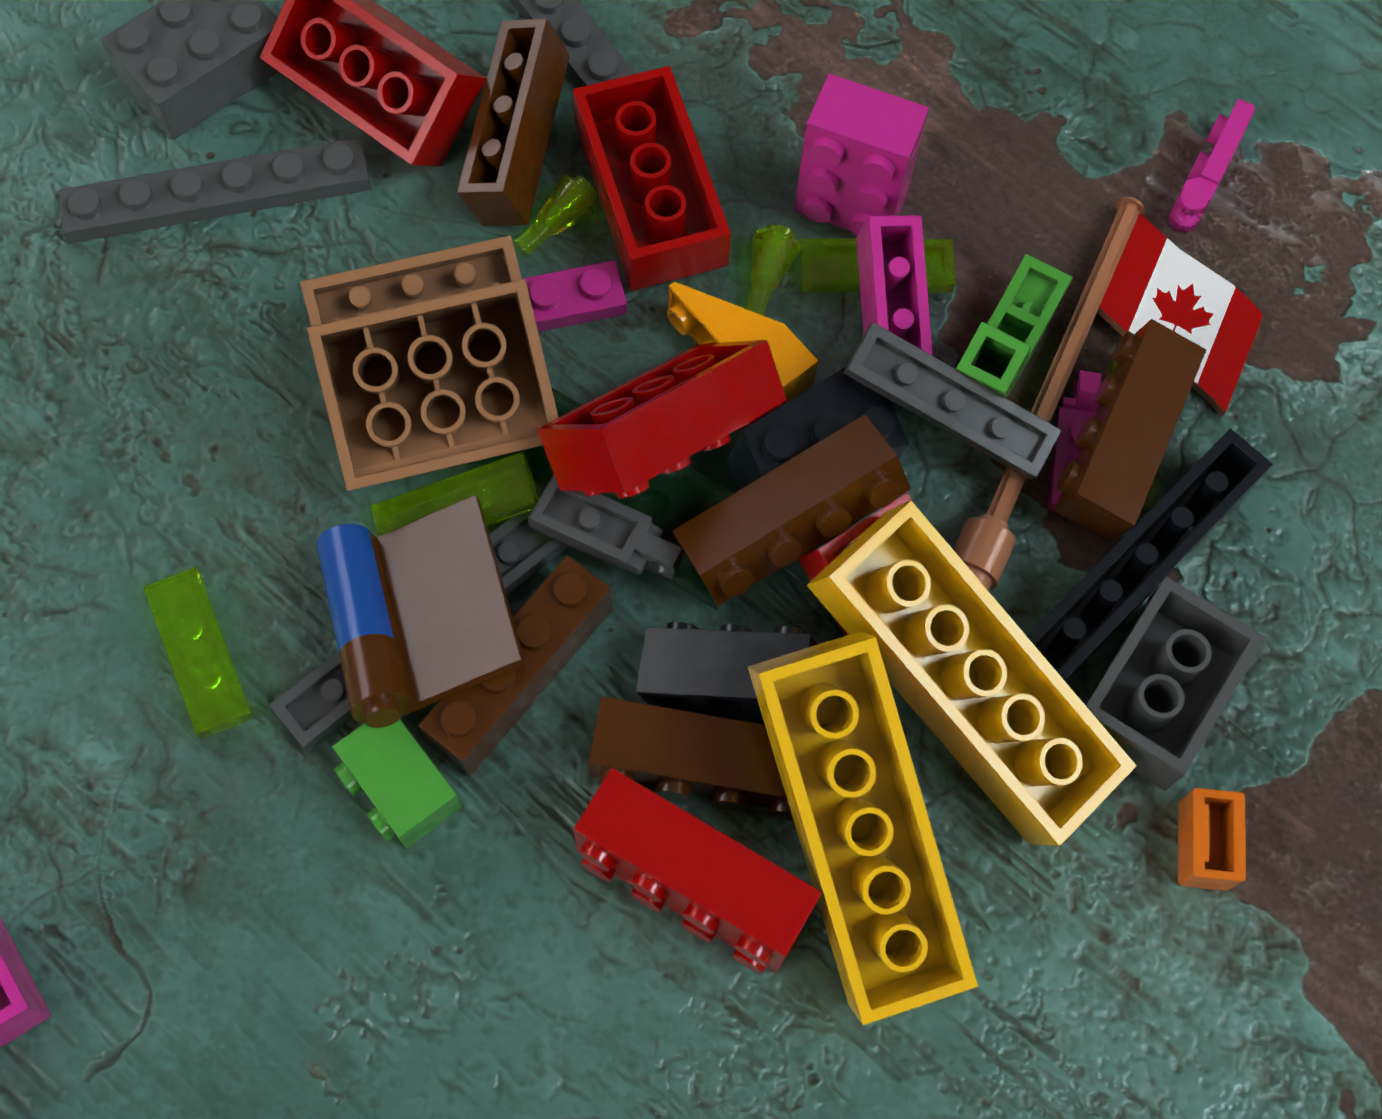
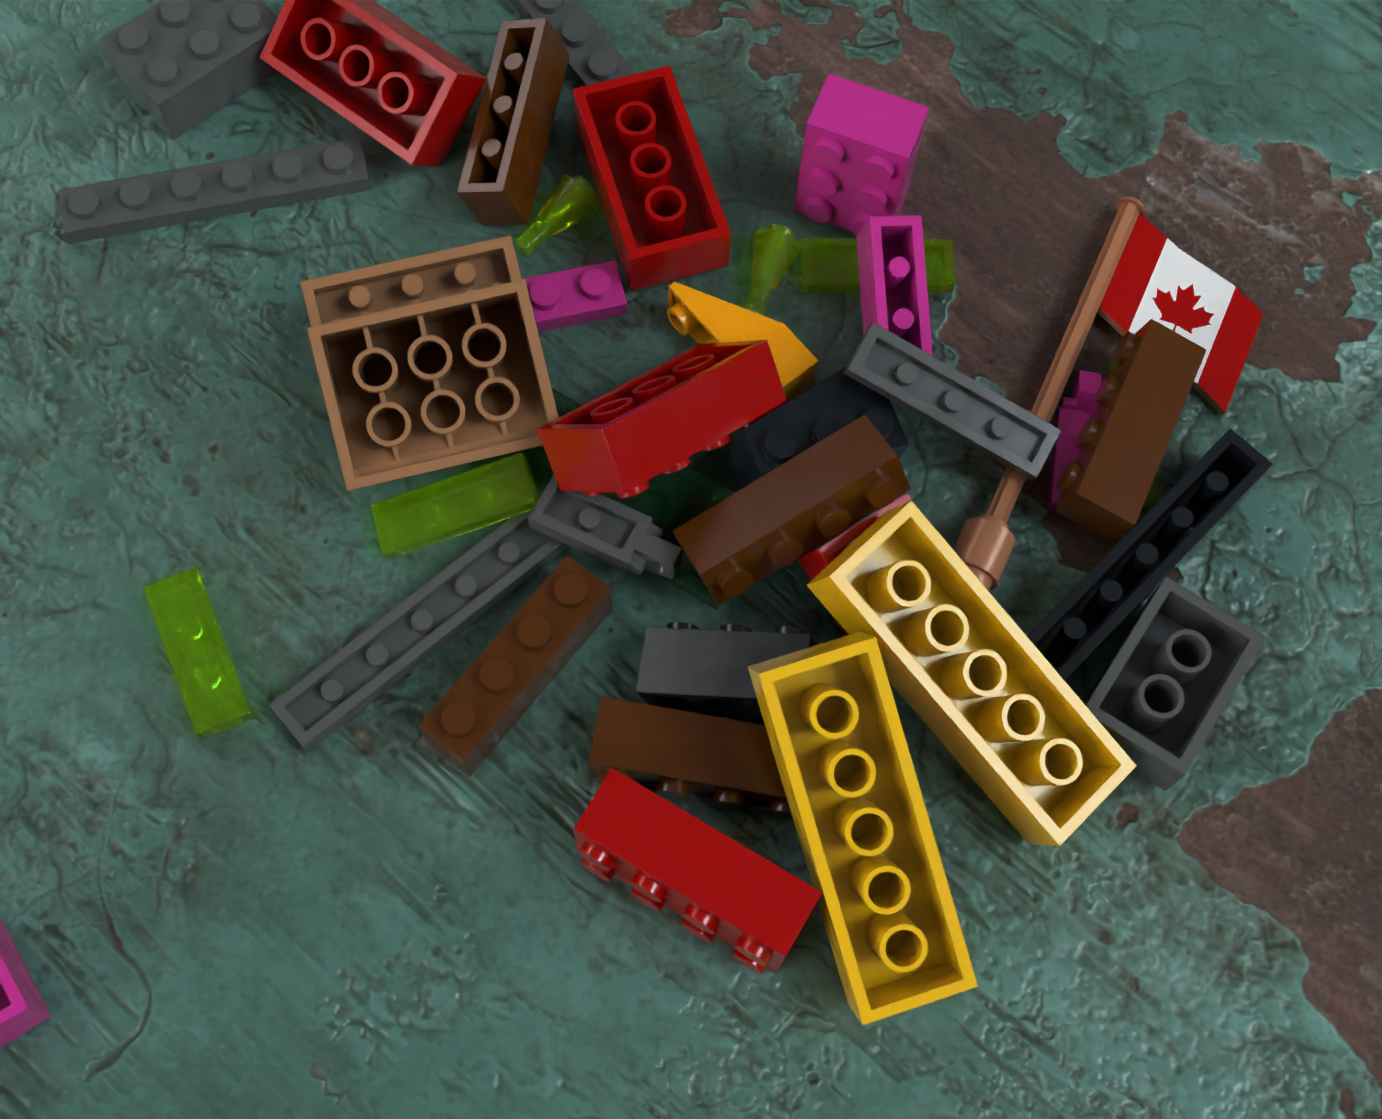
(397, 779): bright green brick -> none
(417, 611): door -> none
(1016, 327): bright green arch -> none
(1210, 168): dark pink hinge -> none
(1211, 839): orange piece -> none

